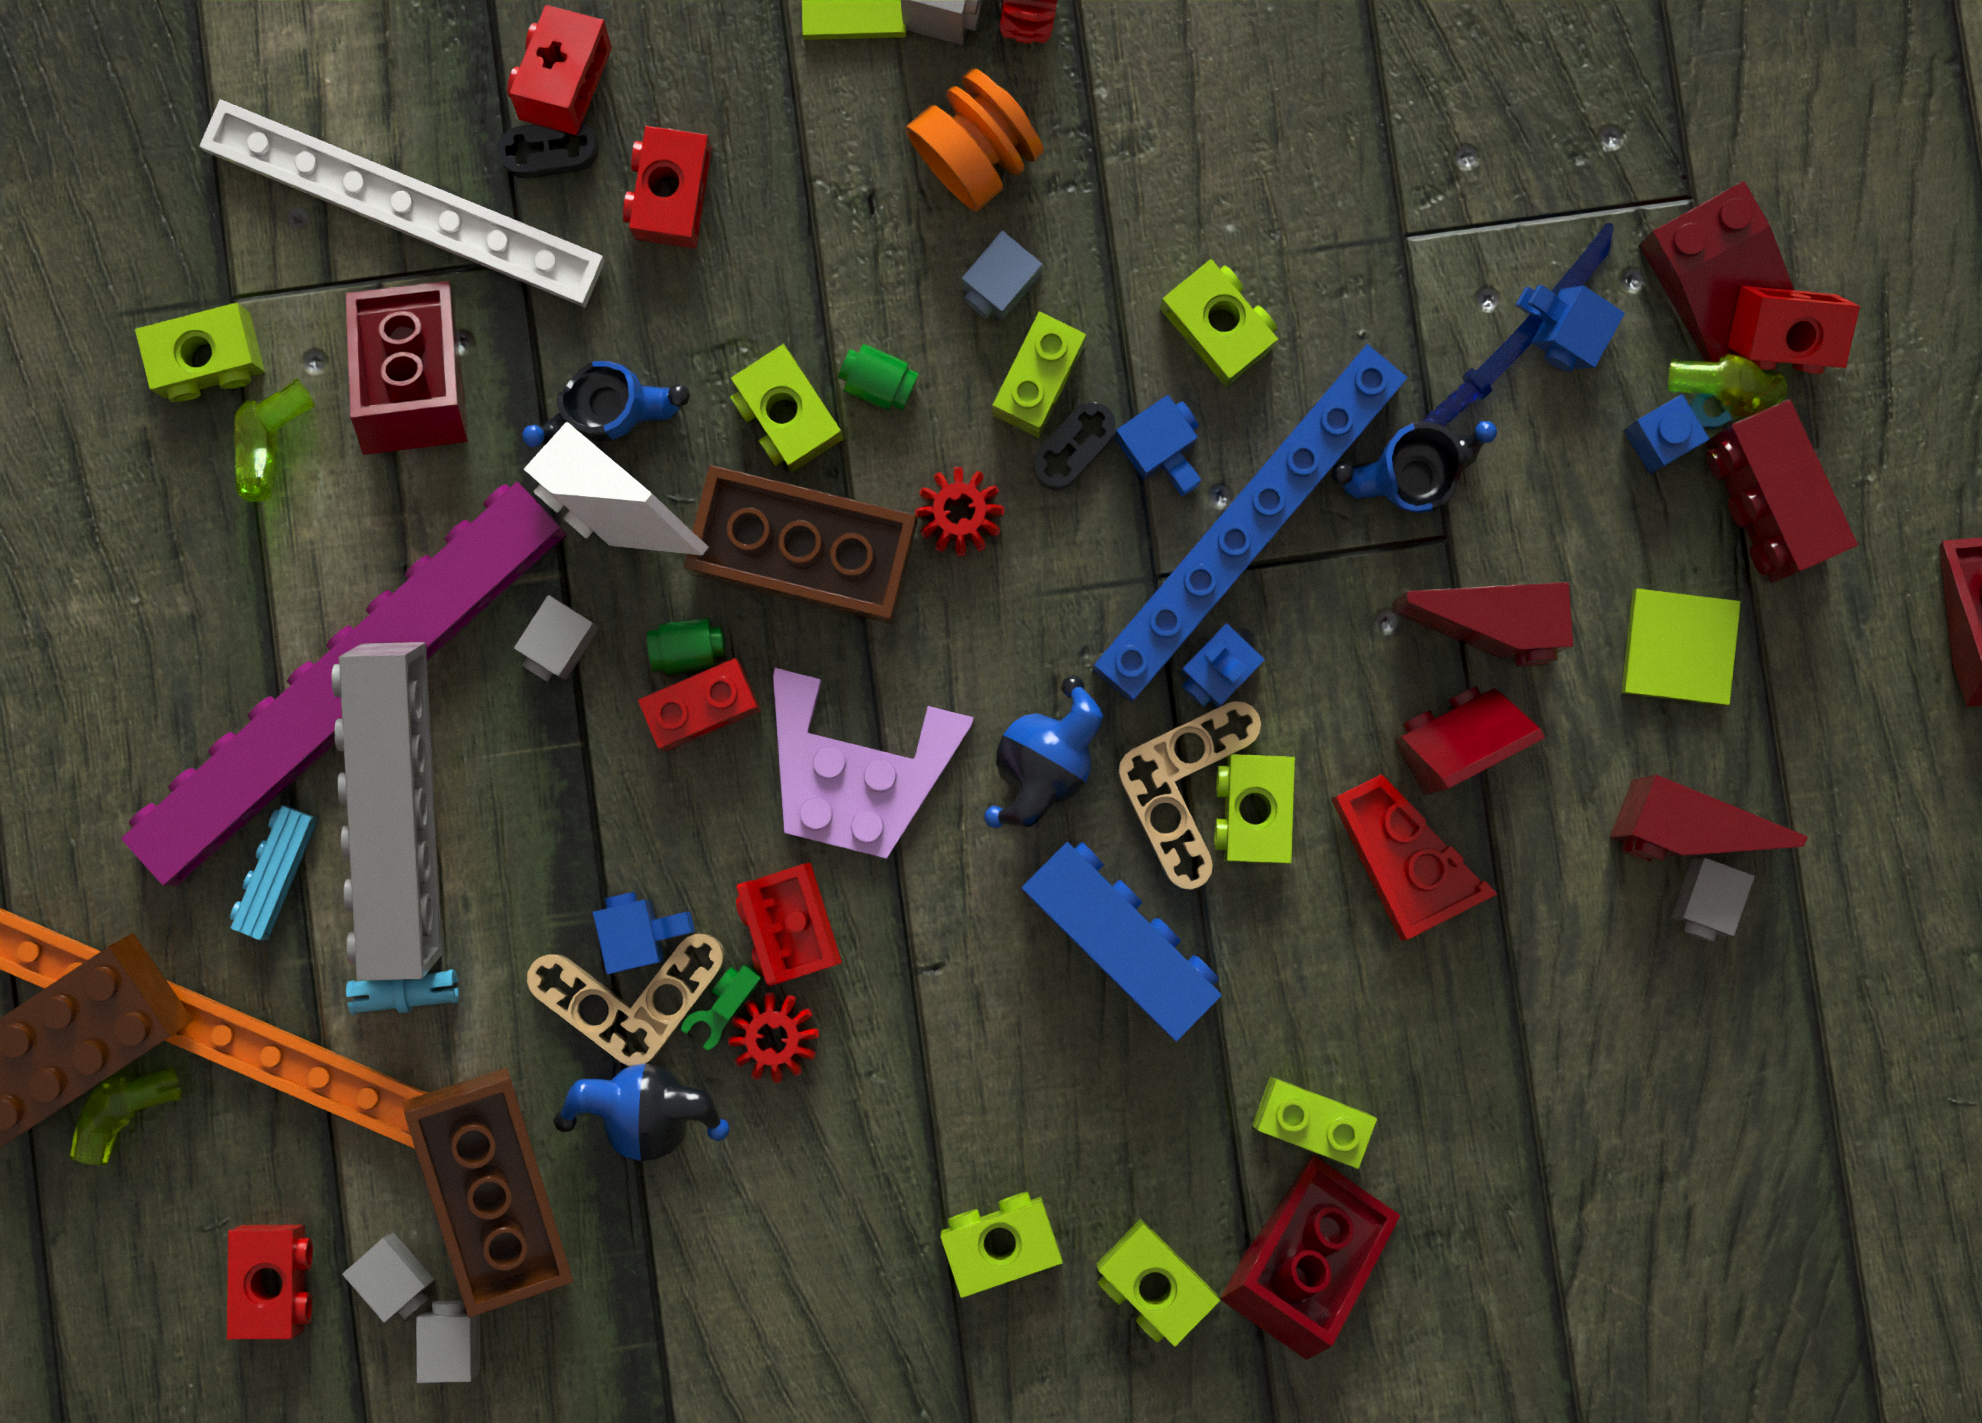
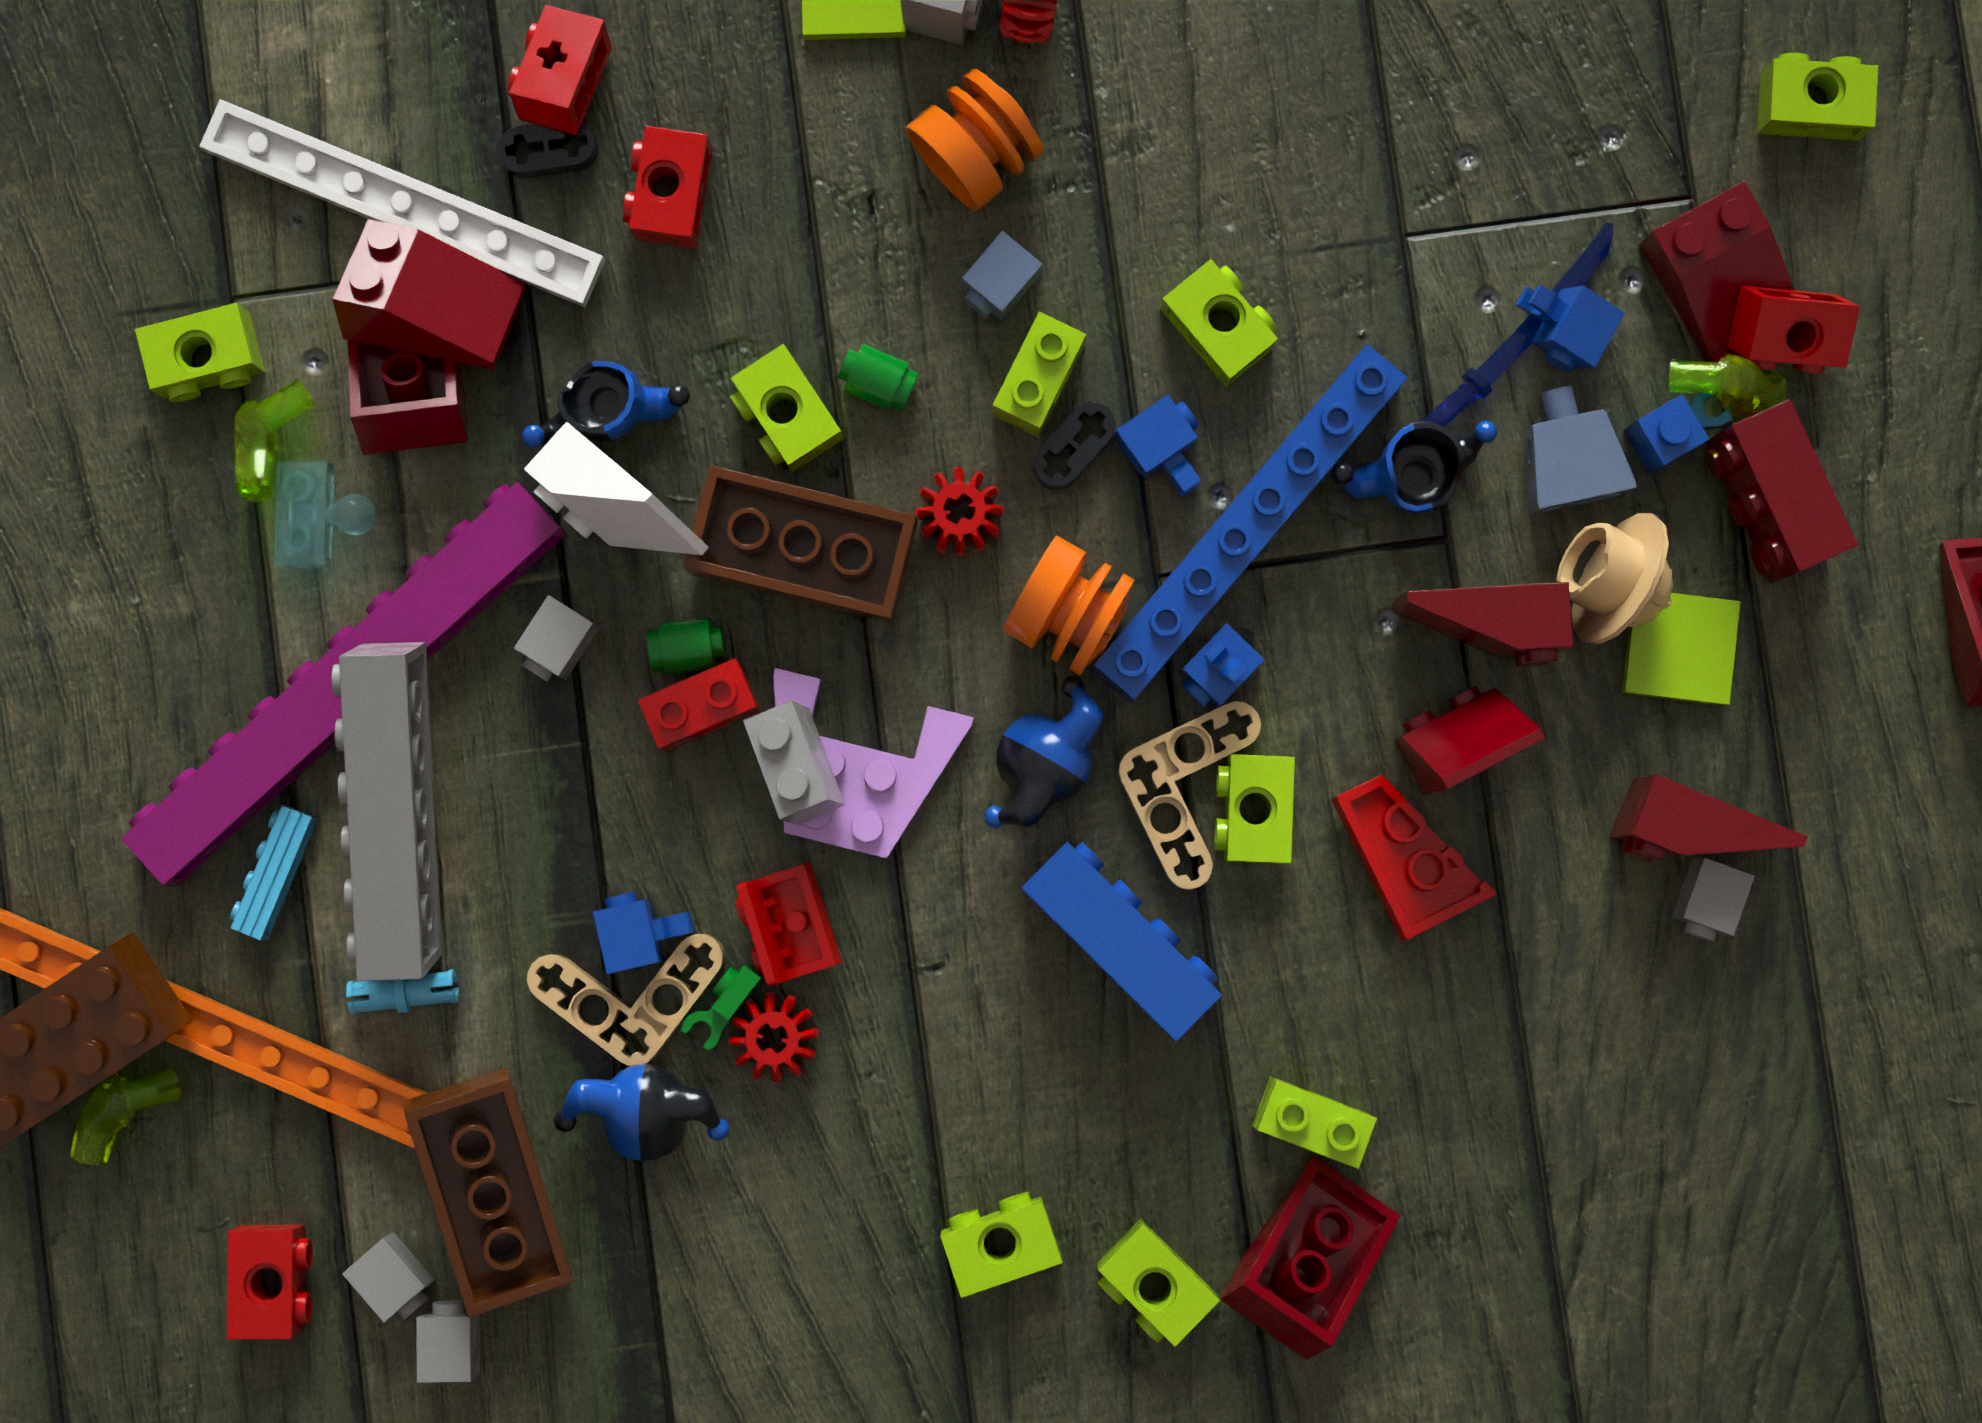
(308, 514): none -> clear light blue plate
(425, 297): none -> dark red slope
(793, 762): none -> light grey brick
(1068, 606): none -> orange wheel
(1573, 457): none -> sand blue torso
(1622, 581): none -> tan helmet
(1790, 111): none -> lime brick

